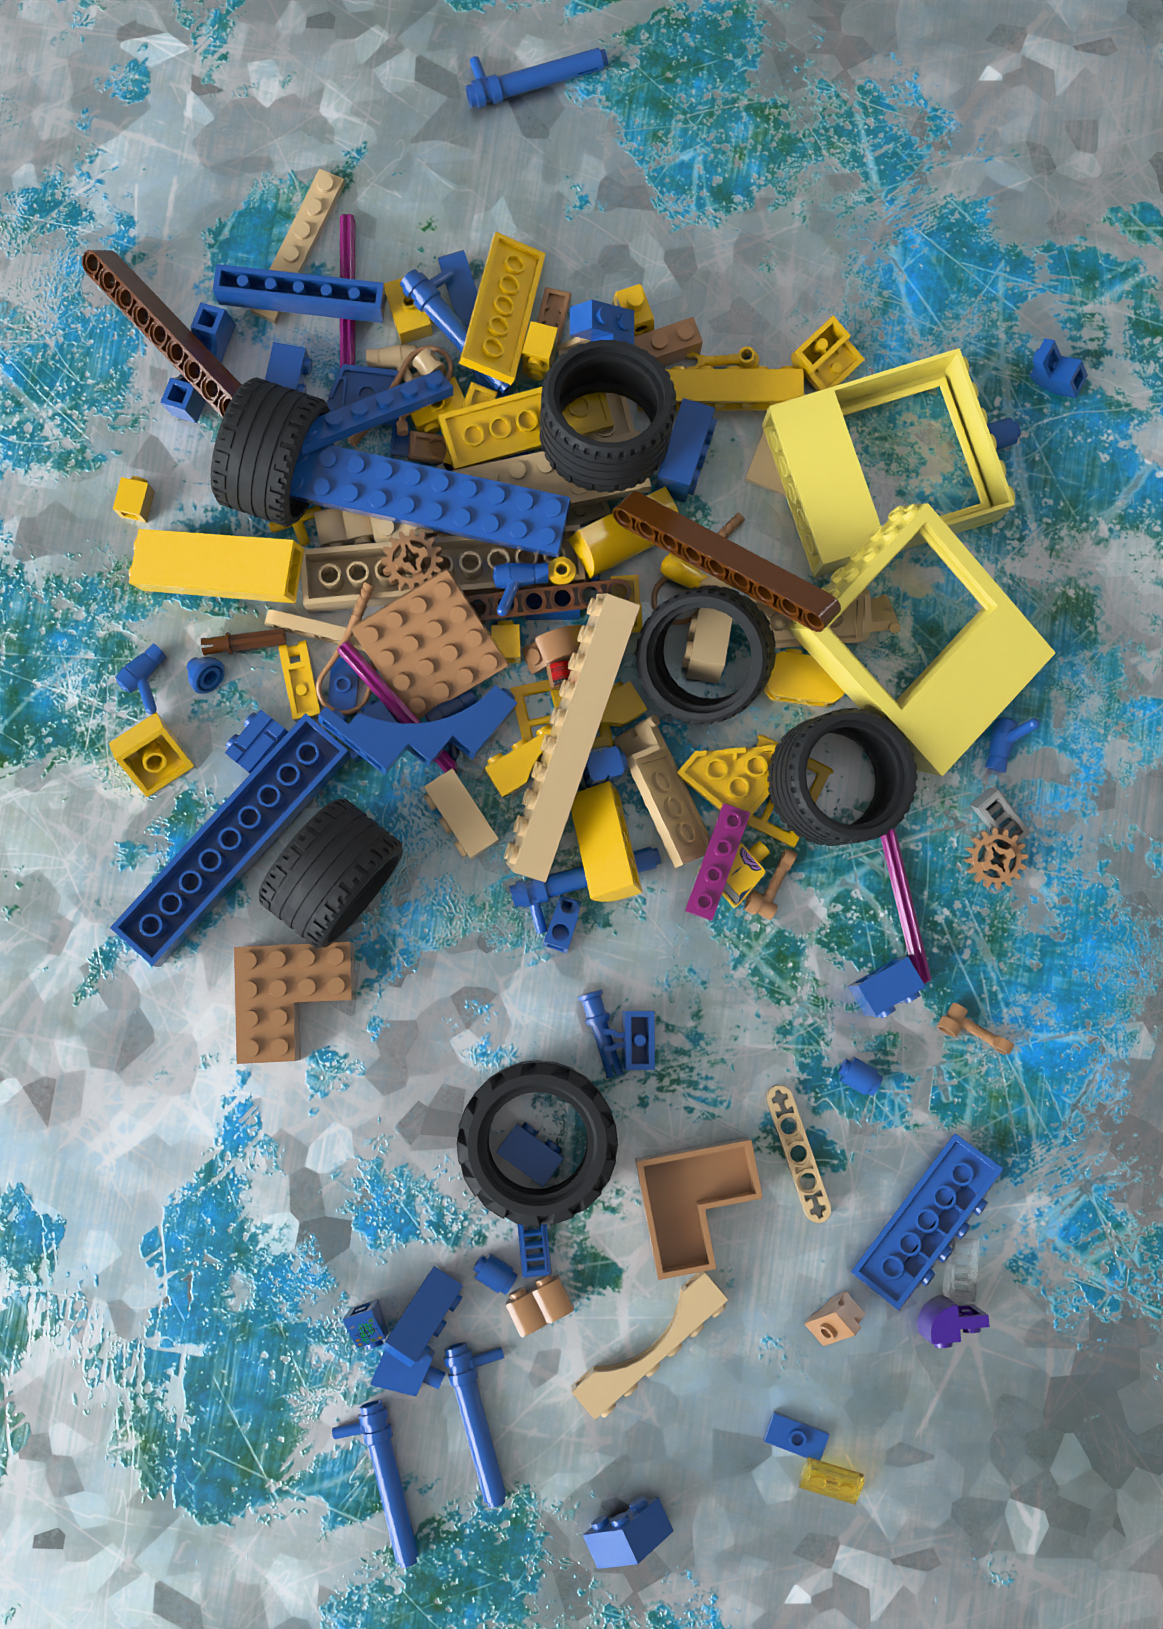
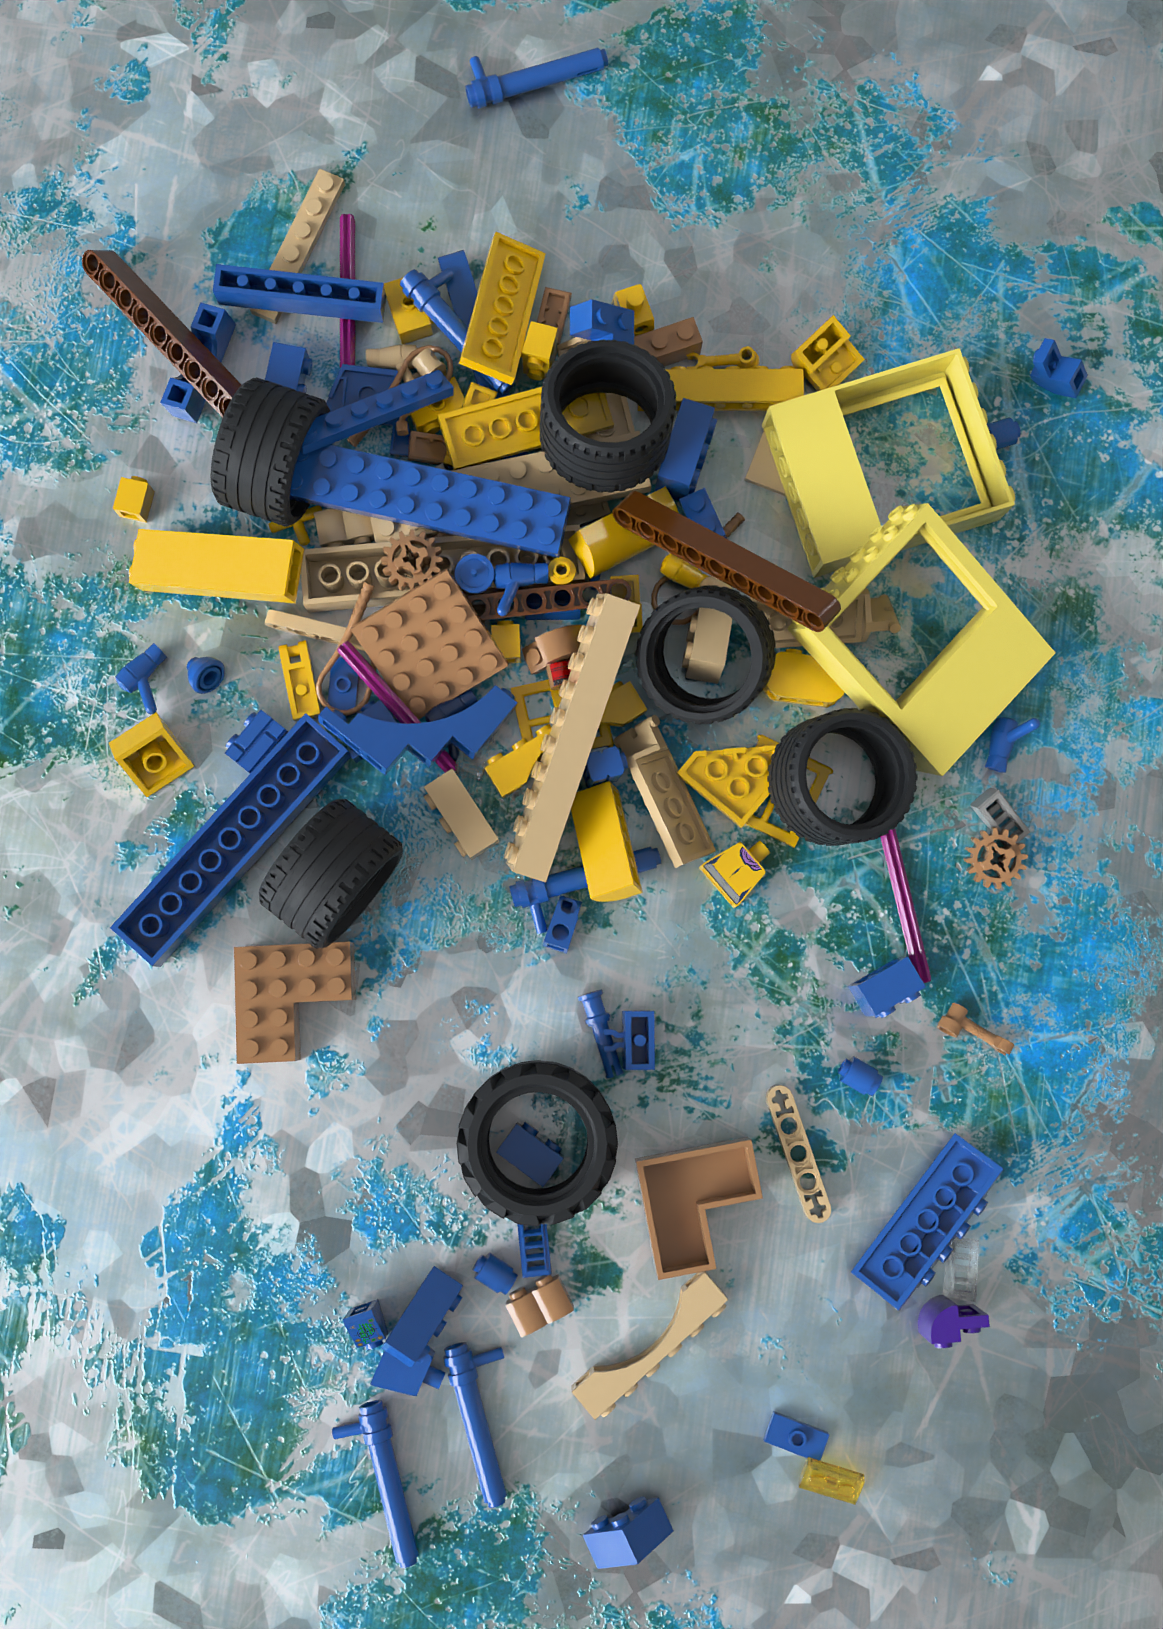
(243, 641): reddish brown axle -> none
(474, 573): none -> blue piece
(699, 509): none -> blue brick
(717, 862): magenta plate -> none
(764, 903): medium nougat brick -> none
(836, 1319): medium nougat brick -> none

